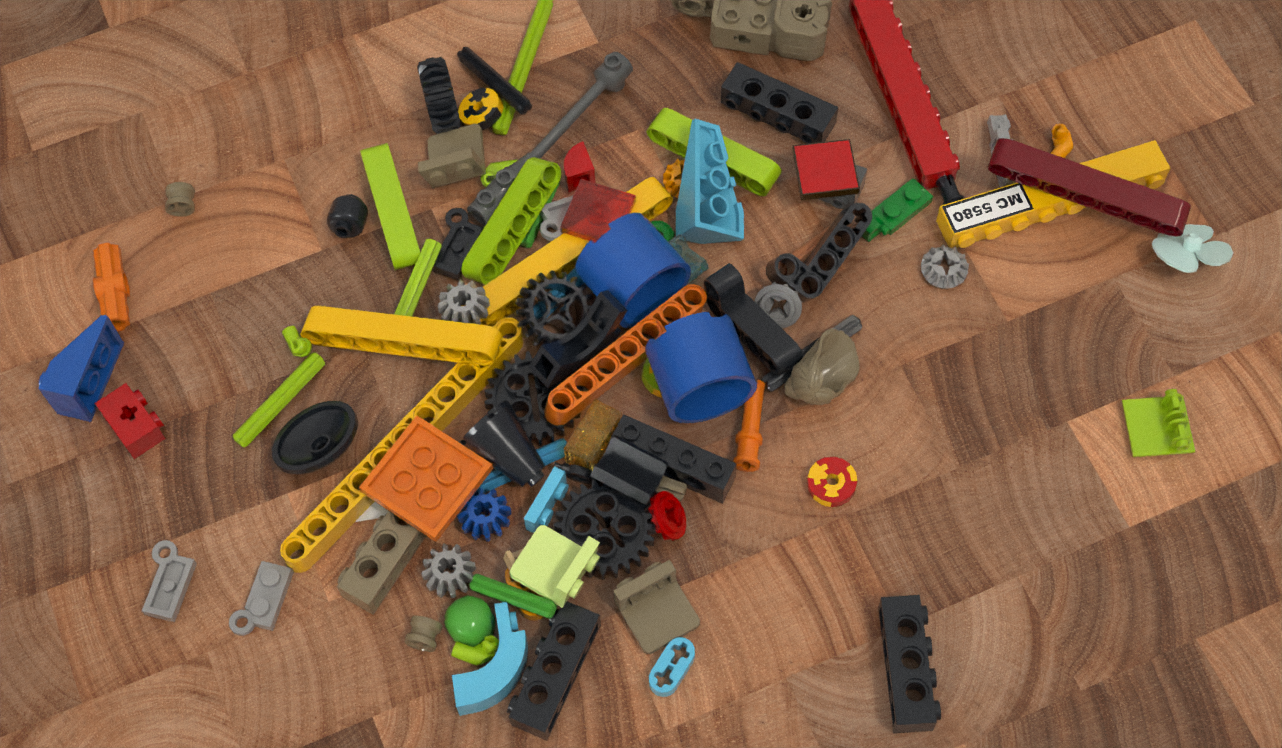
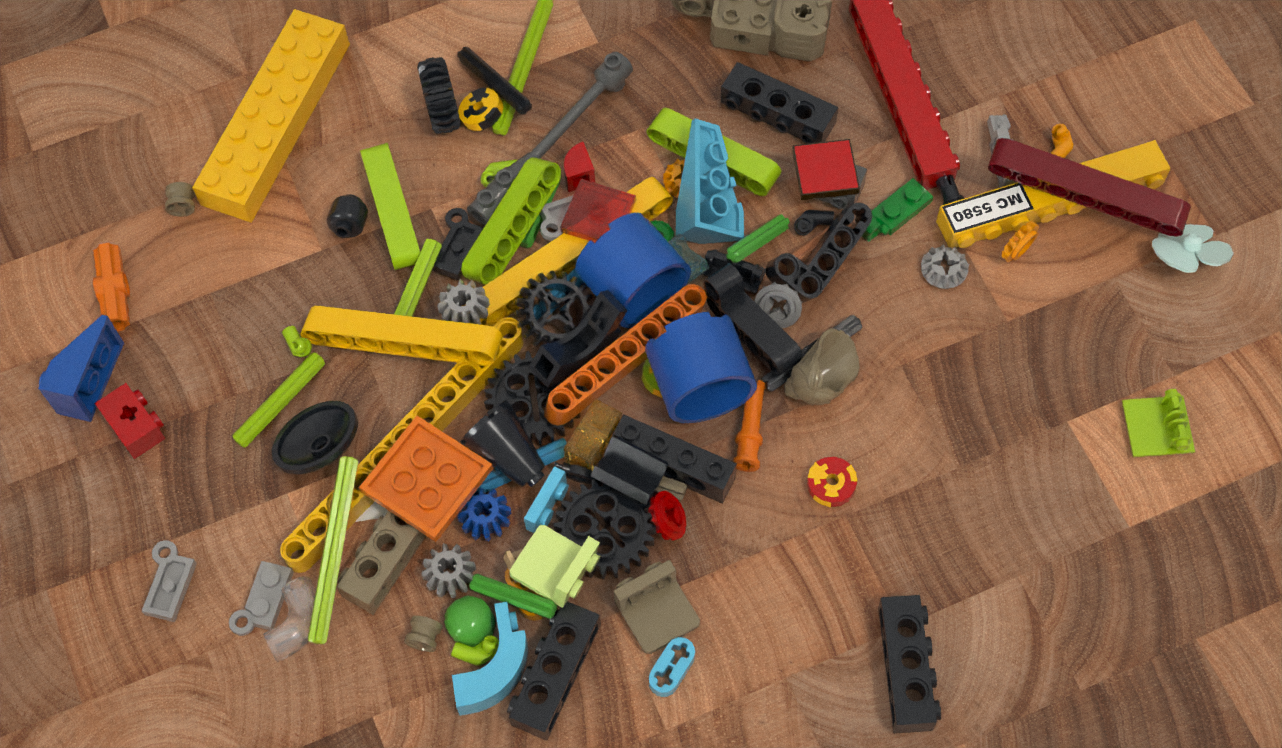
(271, 116): none -> yellow brick
(294, 631): none -> clear cylinder
(332, 550): none -> lime axle
(454, 156): dark tan bracket -> none
(751, 273): none -> black hinge
(757, 238): none -> bright green axle
(811, 219): none -> black arm
(1020, 241): none -> light orange gear

